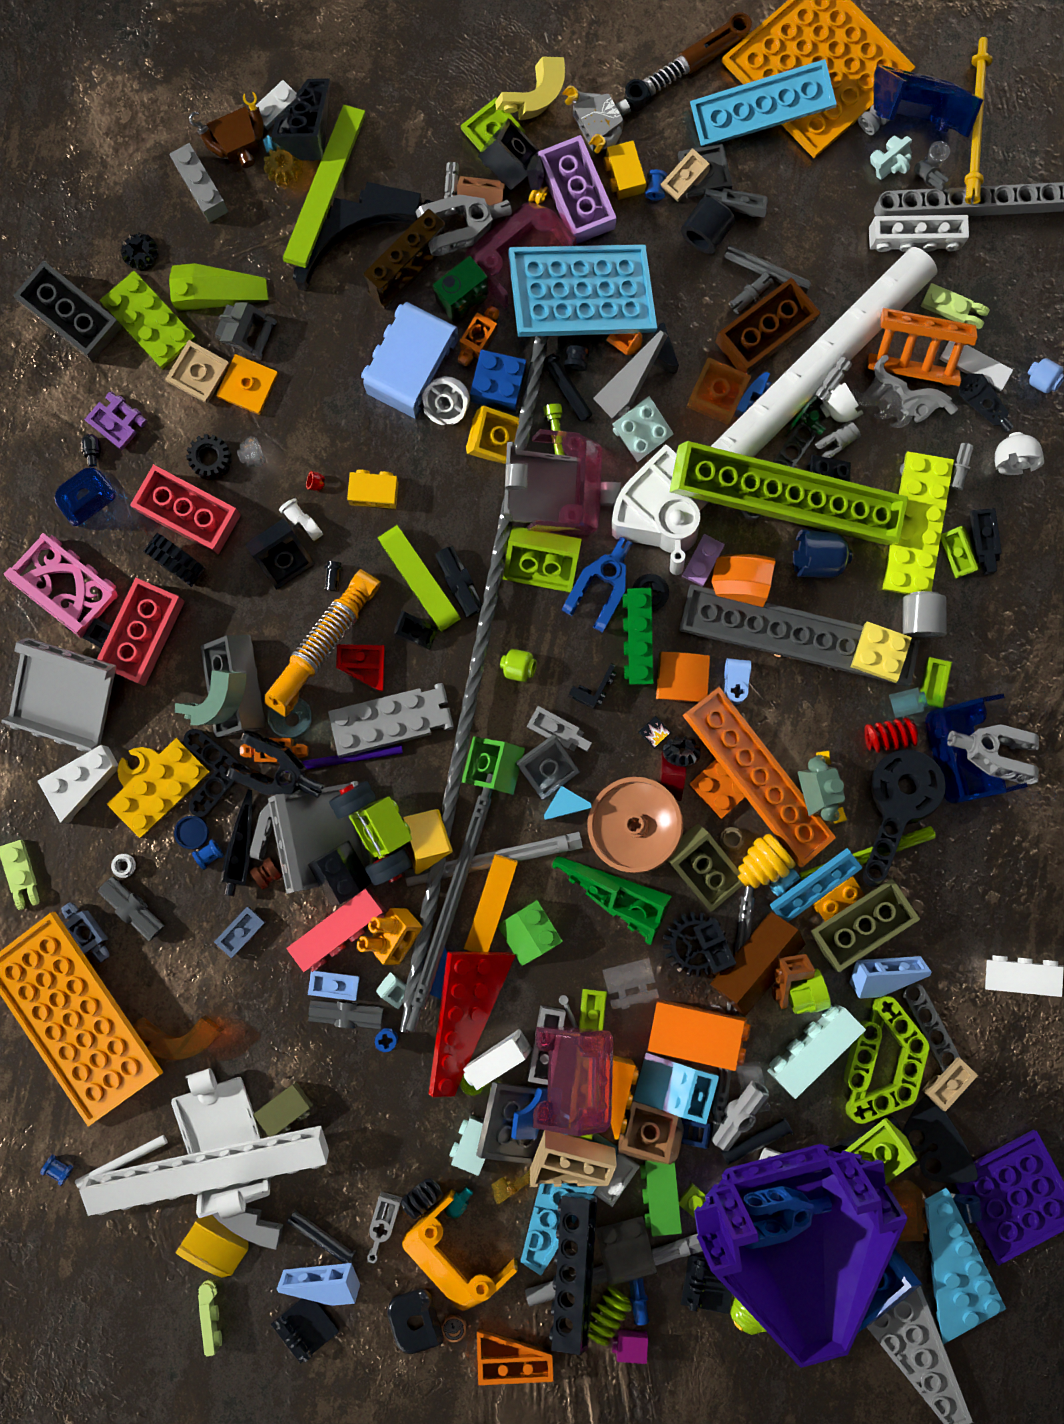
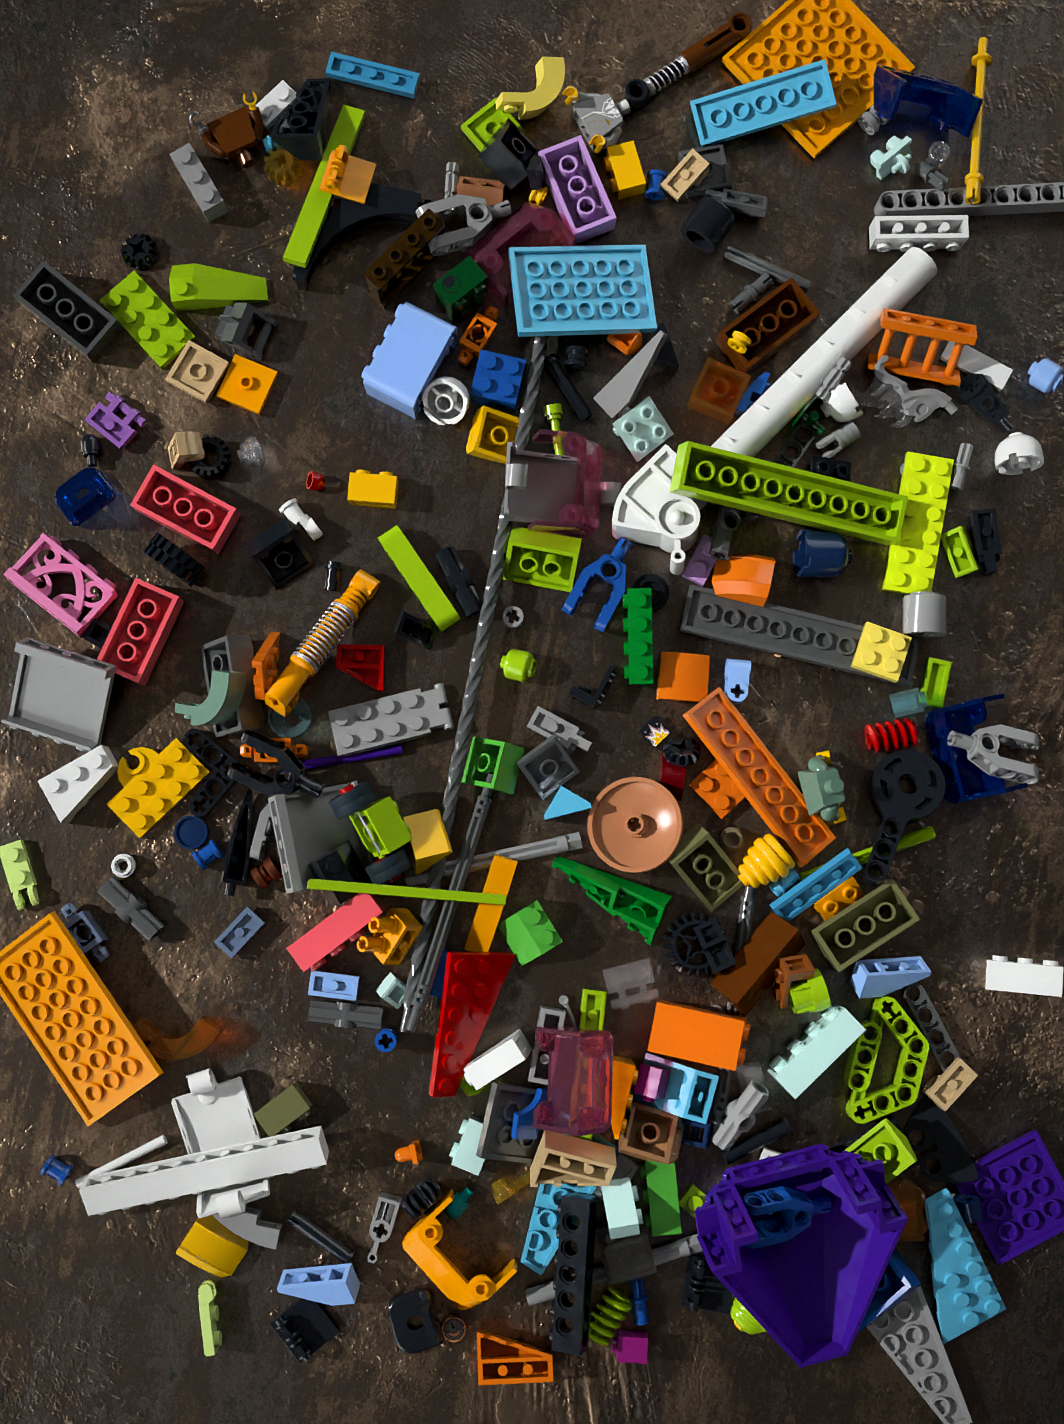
(185, 448): none -> tan plate
(265, 664): none -> orange wing
(347, 175): none -> light orange hinge
(372, 75): none -> dark azure plate
(403, 891): none -> lime tile
(410, 1153): none -> orange piece
(519, 615): none -> light grey bush
(620, 1208): none -> light aqua piece
(652, 1082): none -> magenta brick
(724, 535): none -> dark grey piece
(739, 342): none -> yellow bush
(953, 306): yellowish green hinge -> none

